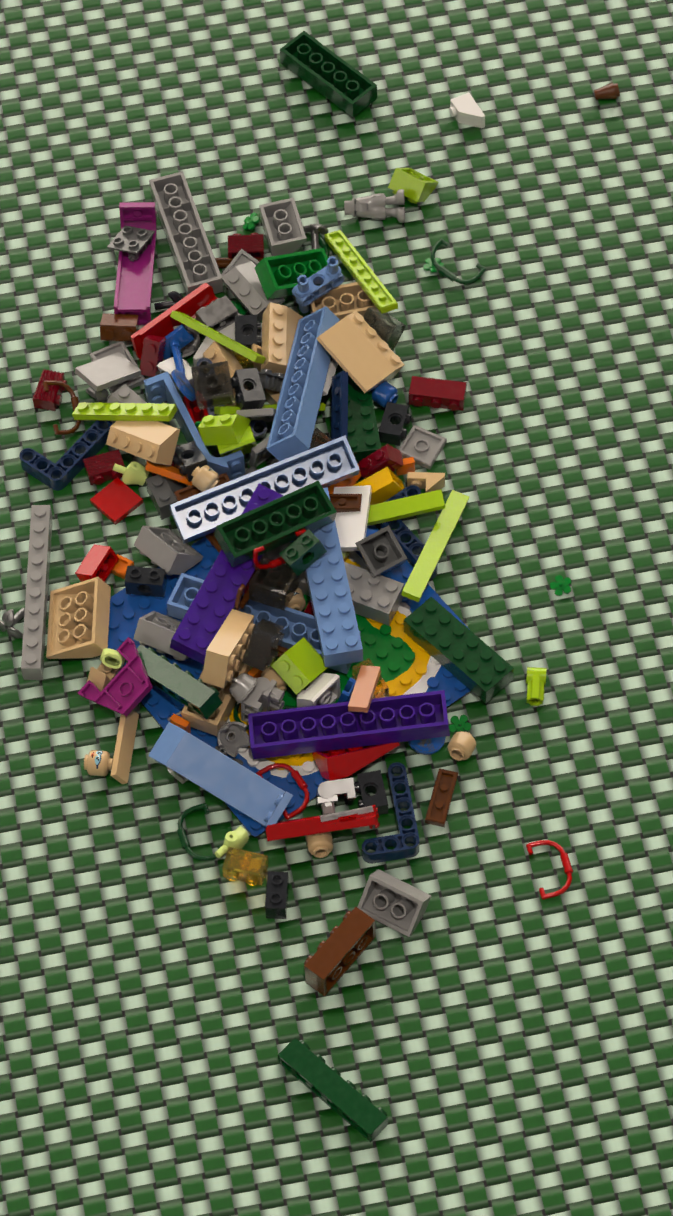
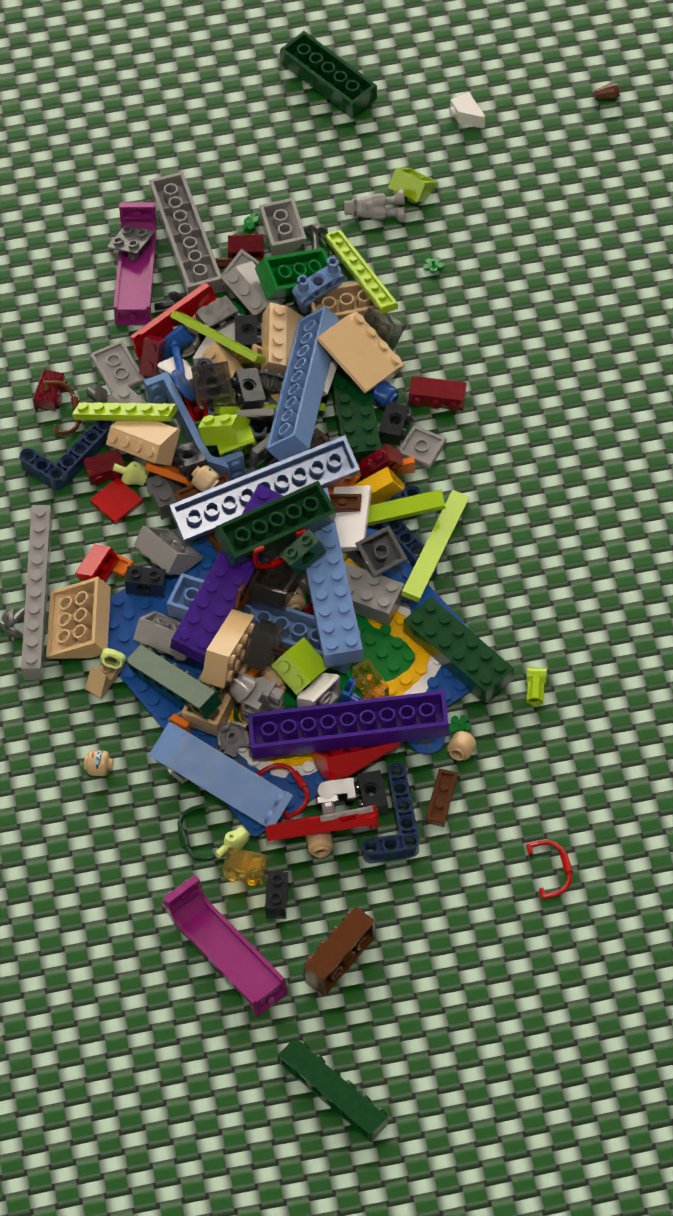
(107, 371): tile -> none
(118, 327): reddish brown brick -> none
(124, 747): tan tile -> none
(126, 688): magenta wing -> none
(224, 946): none -> magenta panel
(339, 410): dark blue tile -> none
(364, 688): tile -> none
(393, 902): light grey slope -> none
(426, 480): tan slope -> none
(447, 273): dark green piece -> none
(561, 585): green plant -> none

